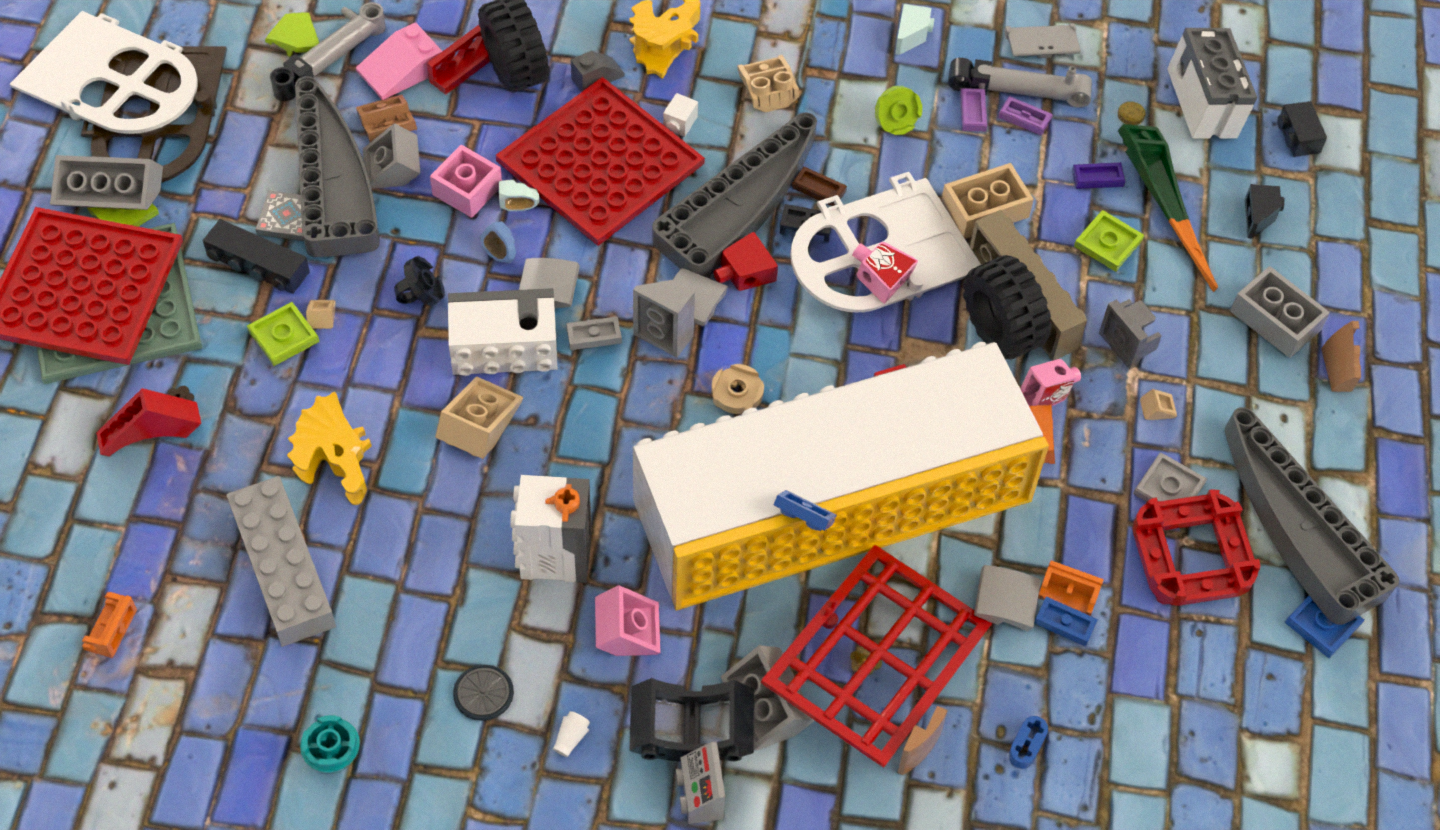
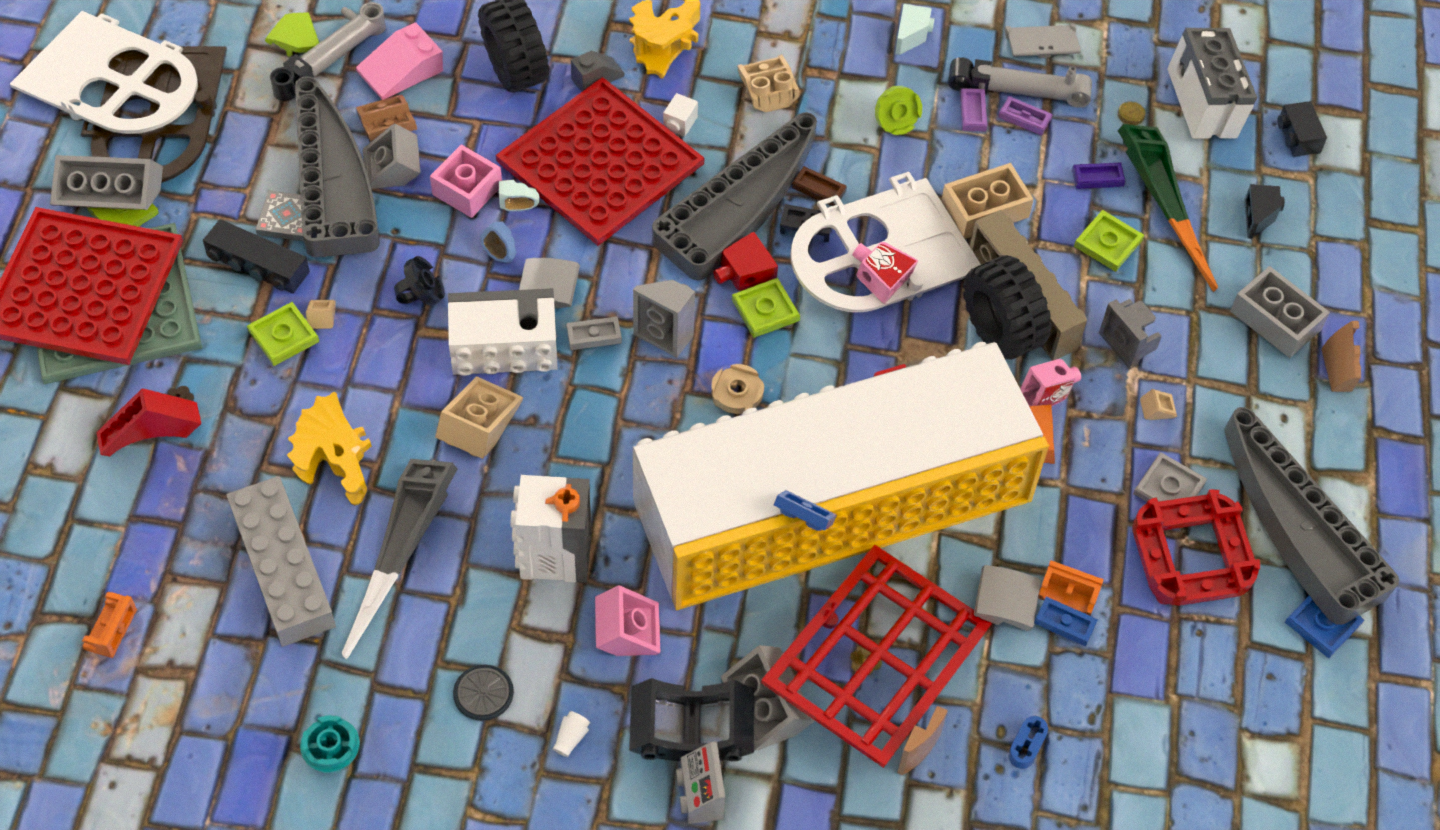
(415, 504): none -> dark grey plate
(460, 67): red fence -> none
(707, 294): light grey slope -> none
(765, 307): none -> lime plate

